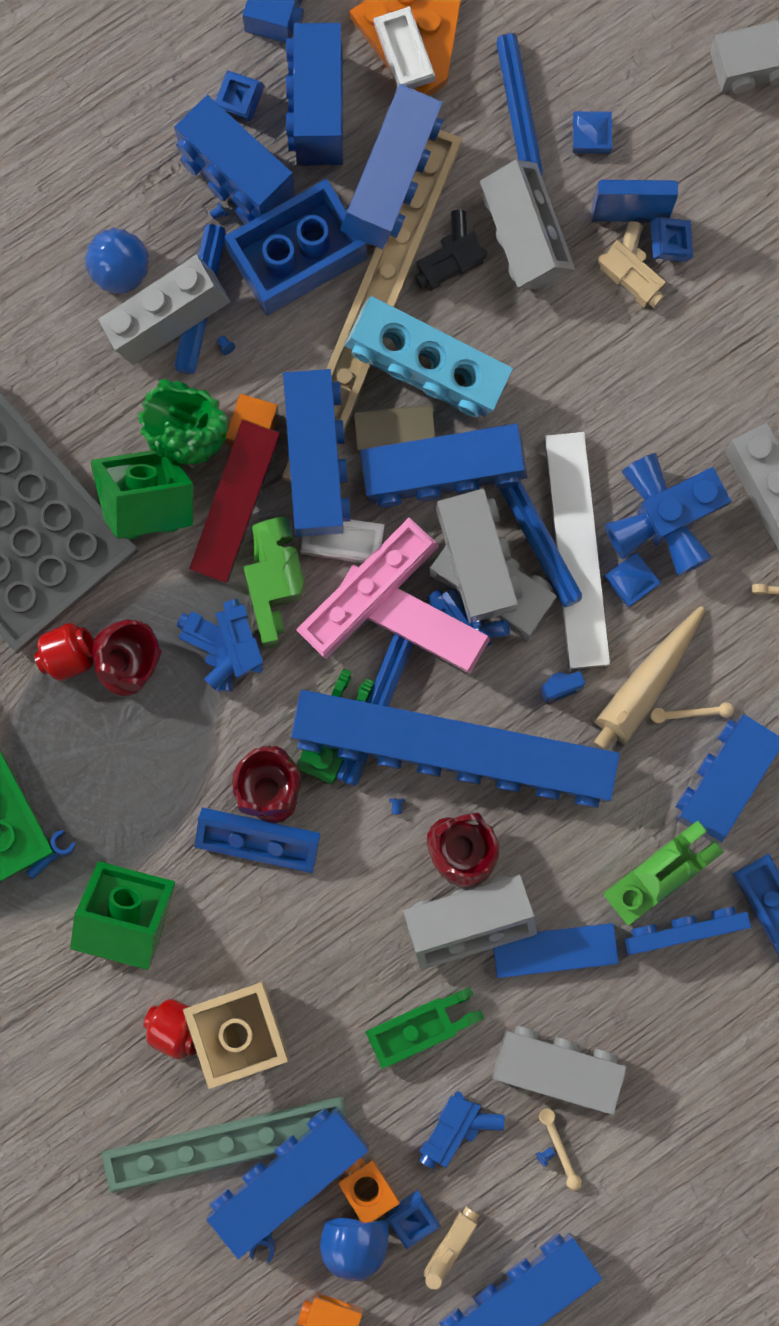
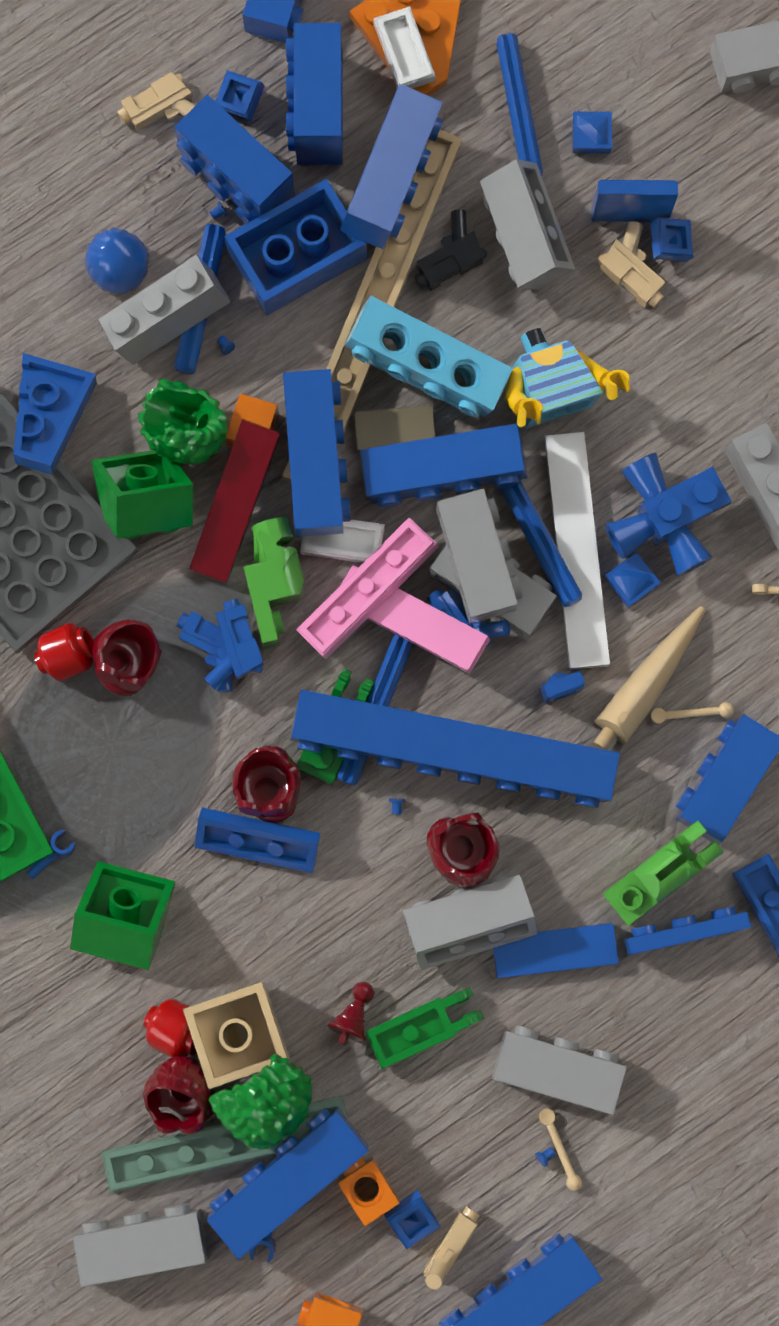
(48, 410): none -> blue wing
(140, 1245): none -> light grey brick
(164, 98): none -> tan piece
(183, 1088): none -> dark red hair
(266, 1105): none -> green hair
(351, 1021): none -> dark red piece
(353, 1247): blue hair -> none
(456, 1121): blue piece -> none
(557, 381): none -> torso

